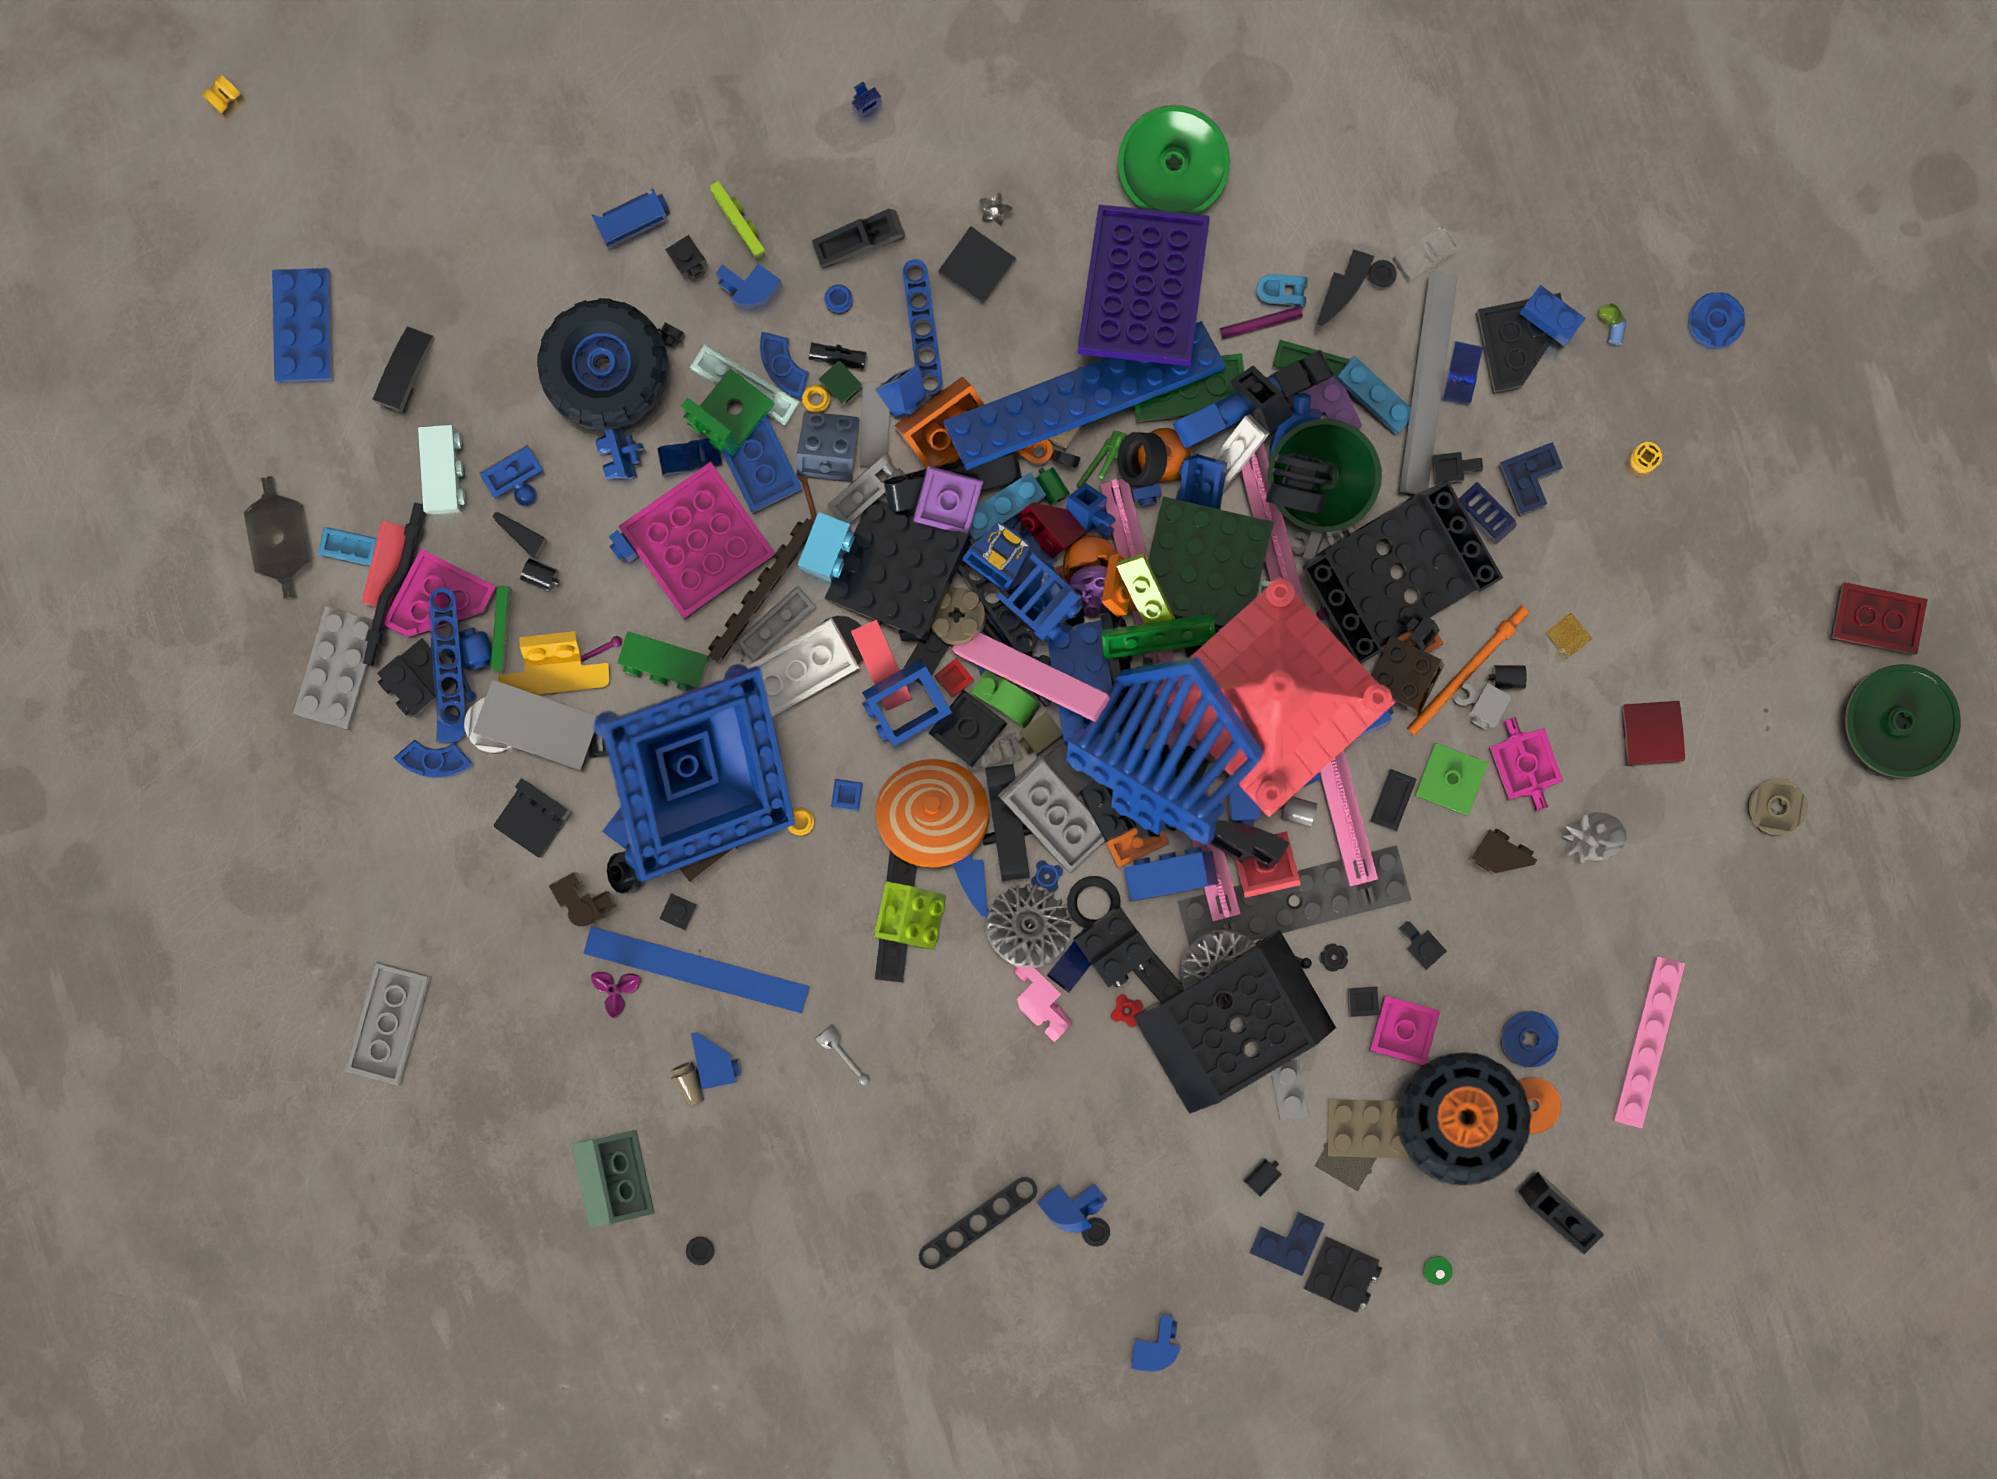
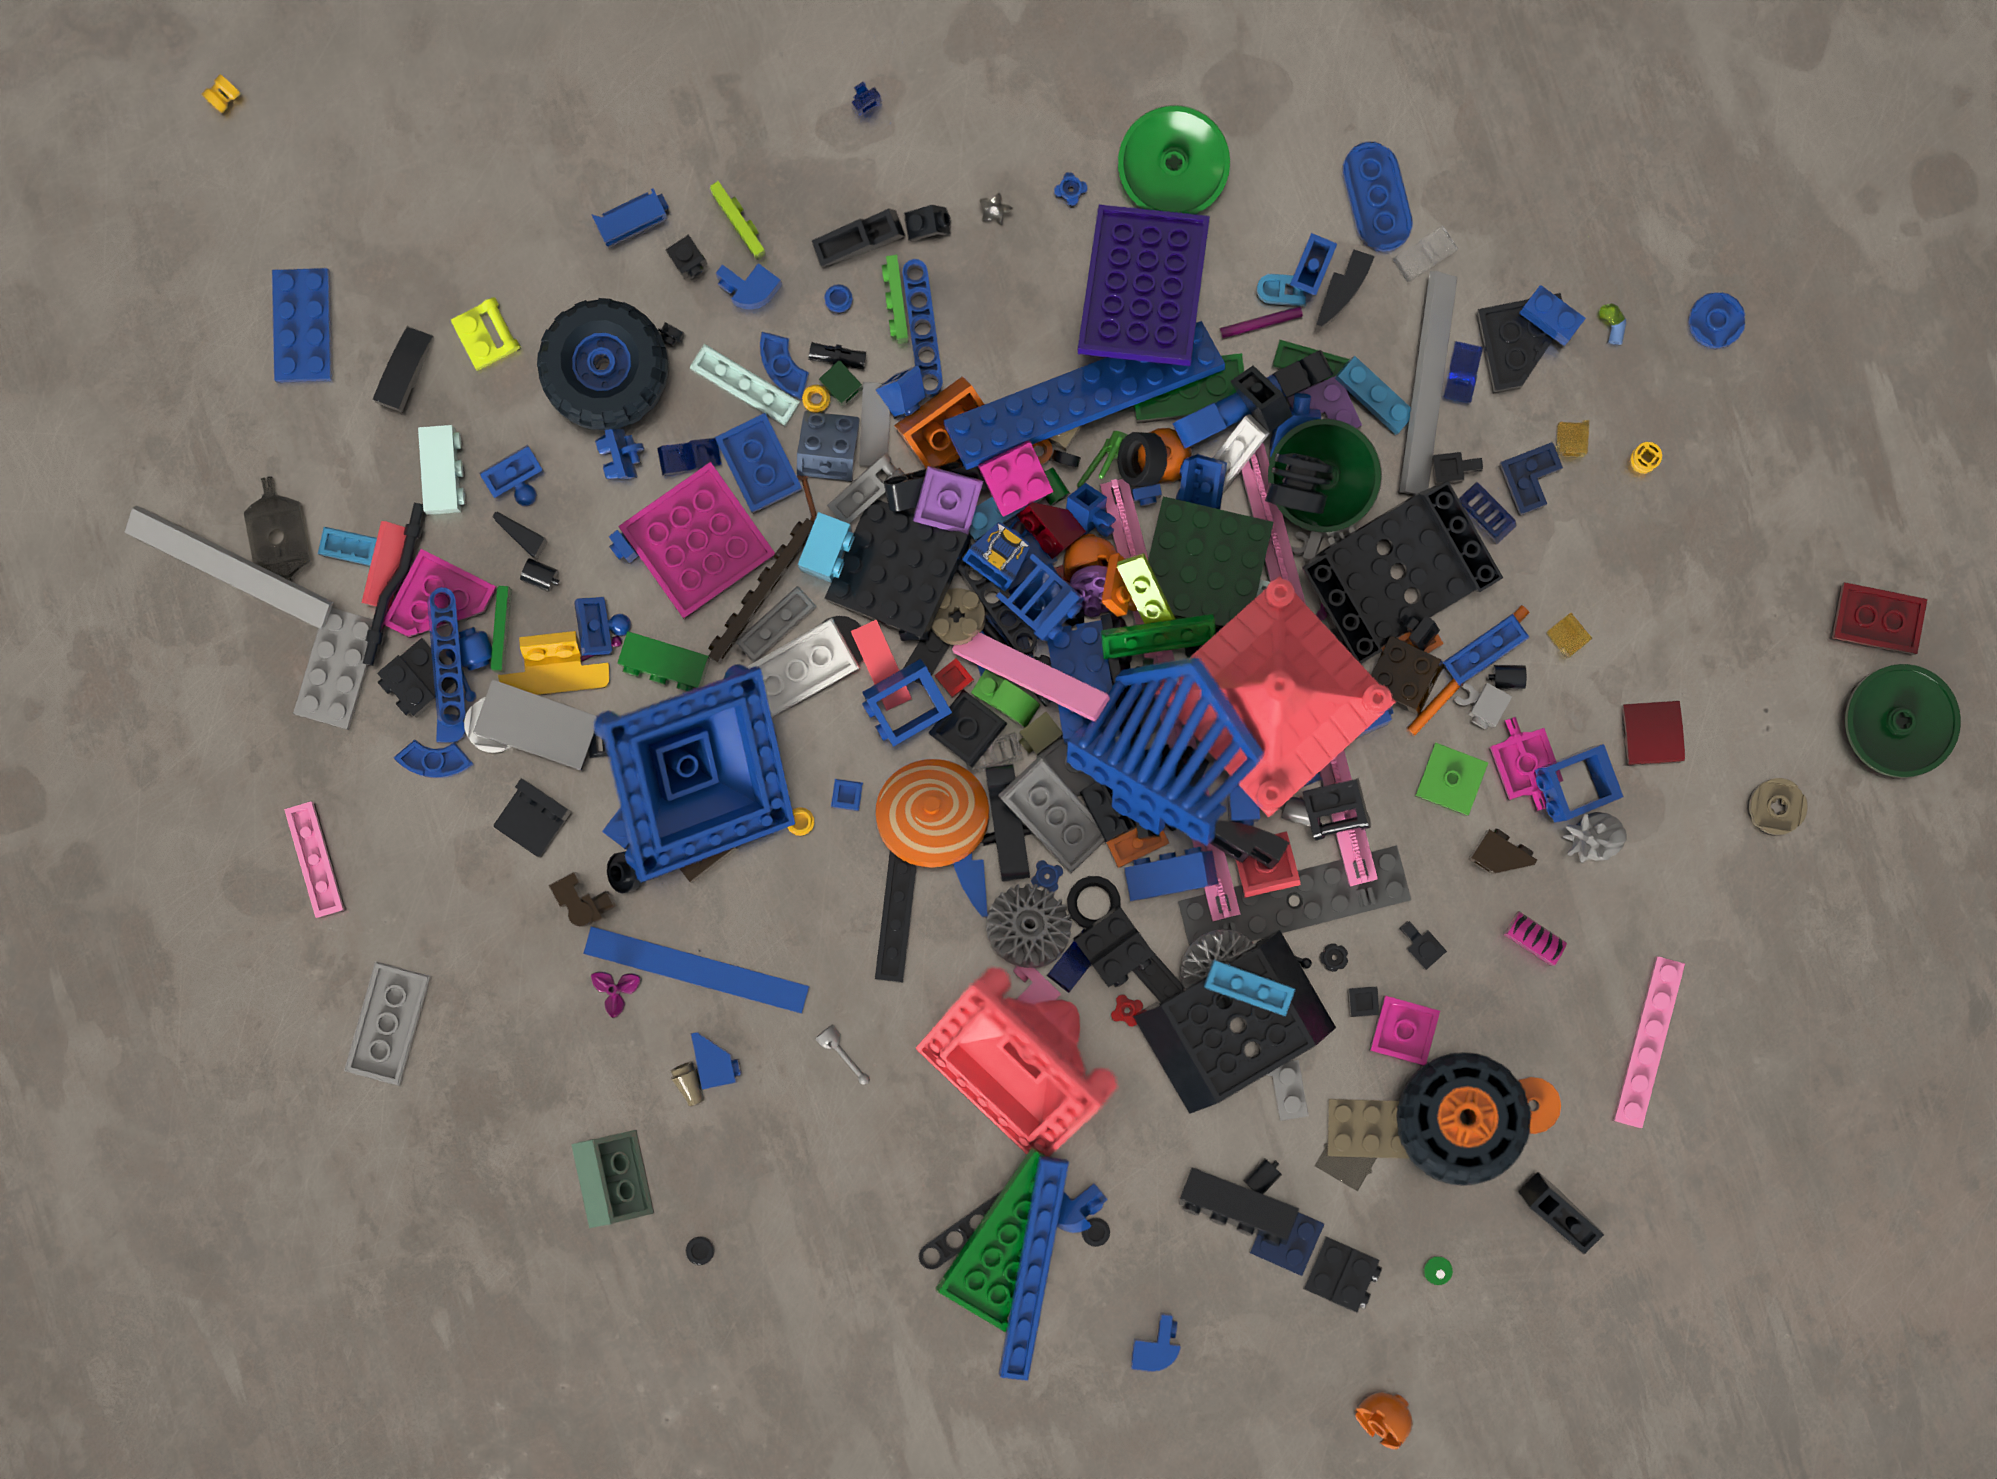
(228, 567): none -> light grey tile
(314, 859): none -> bright pink plate
(477, 338): none -> neon yellow plate
(595, 626): none -> blue plate
(678, 911): black plate -> none
(721, 427): green bracket -> none
(895, 299): none -> bright green plate
(910, 915): lime bracket -> none
(927, 222): none -> black bracket
(977, 265): black tile -> none
(988, 1264): none -> green wing
(1015, 478): none -> dark pink plate
(1018, 1063): none -> coral piece
(1033, 1268): none -> blue tile
(1070, 181): none -> blue plate
(1238, 1206): none -> black brick
(1249, 987): none -> dark azure plate
(1313, 264): none -> blue slope
(1332, 800): none -> black plate
(1377, 196): none -> blue tile
(1382, 274): black tile -> none
(1387, 1417): none -> orange cylinder
(1393, 800): black tile -> none
(1486, 649): none -> blue tile
(1535, 939): none -> dark pink brick
(1546, 1040): blue plate -> none
(1572, 439): none -> clear yellow panel
(1601, 773): none -> blue window

